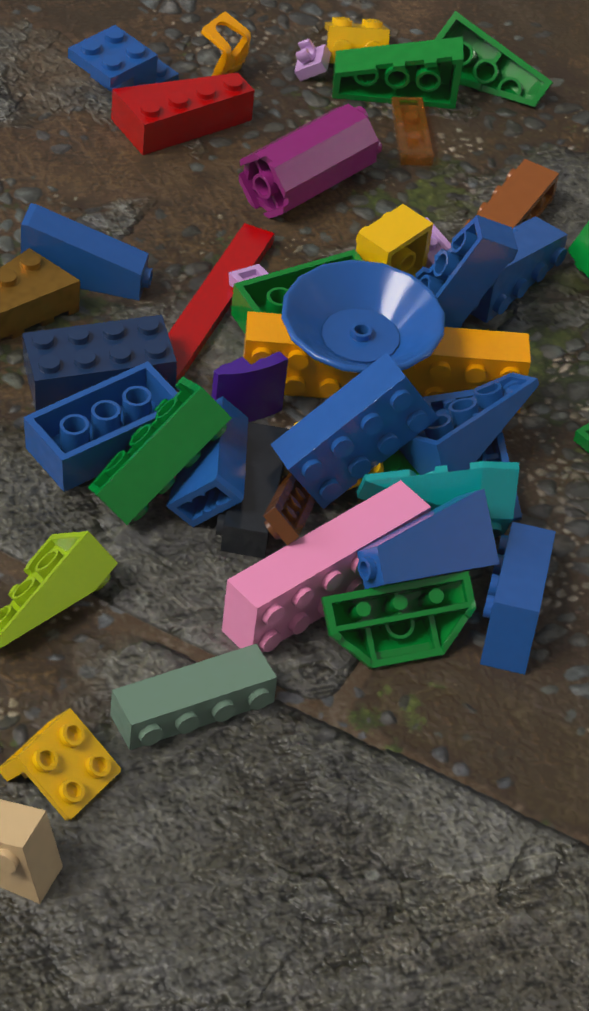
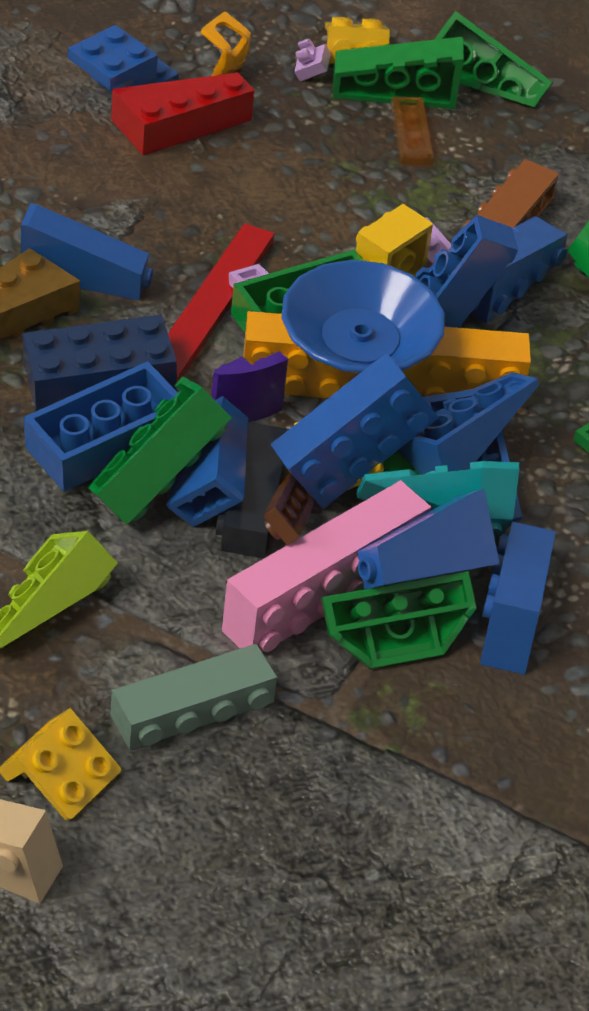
(309, 160): magenta brick -> none

